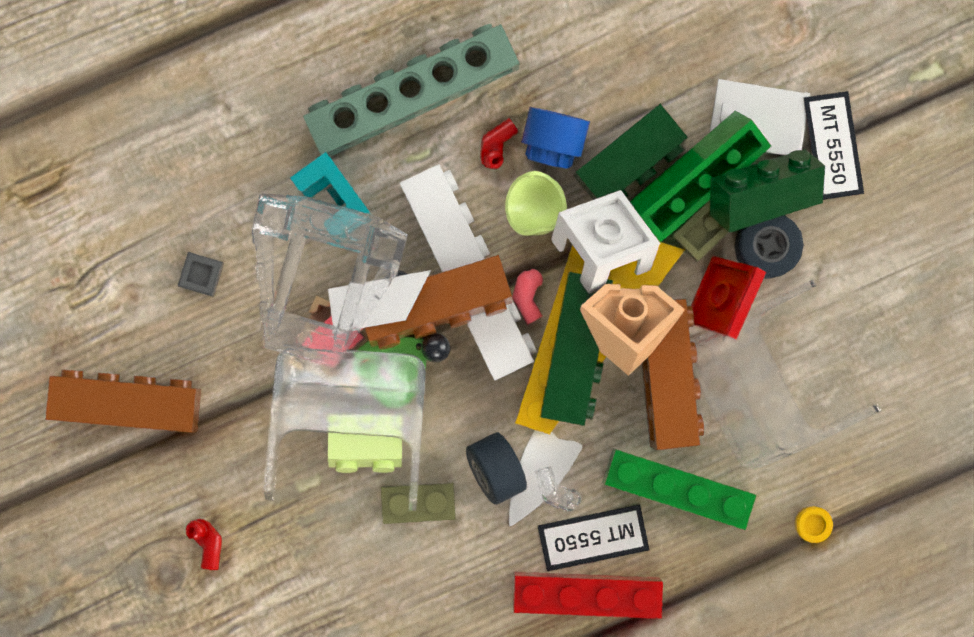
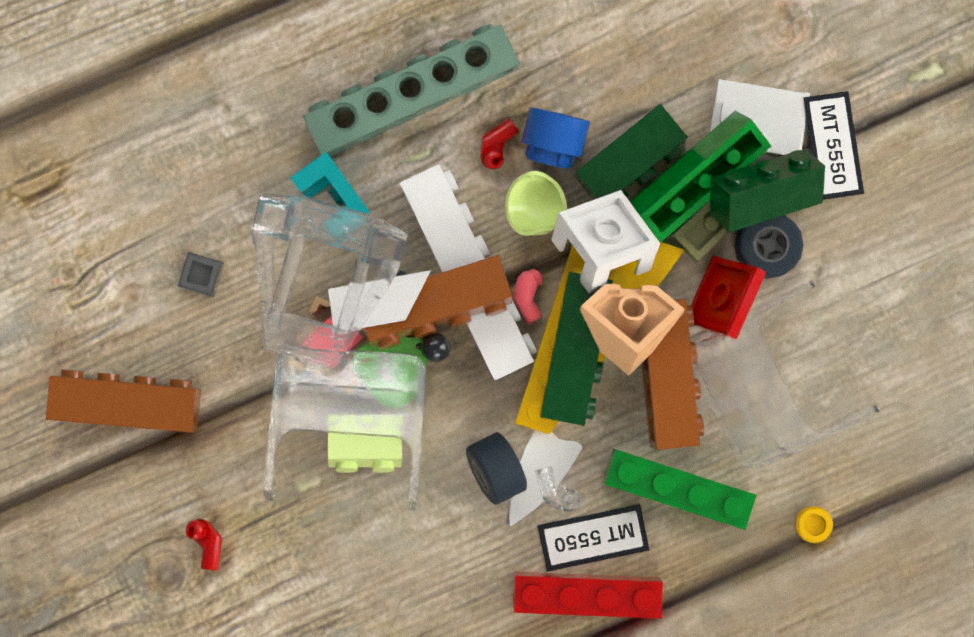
(434, 503): olive plate -> none

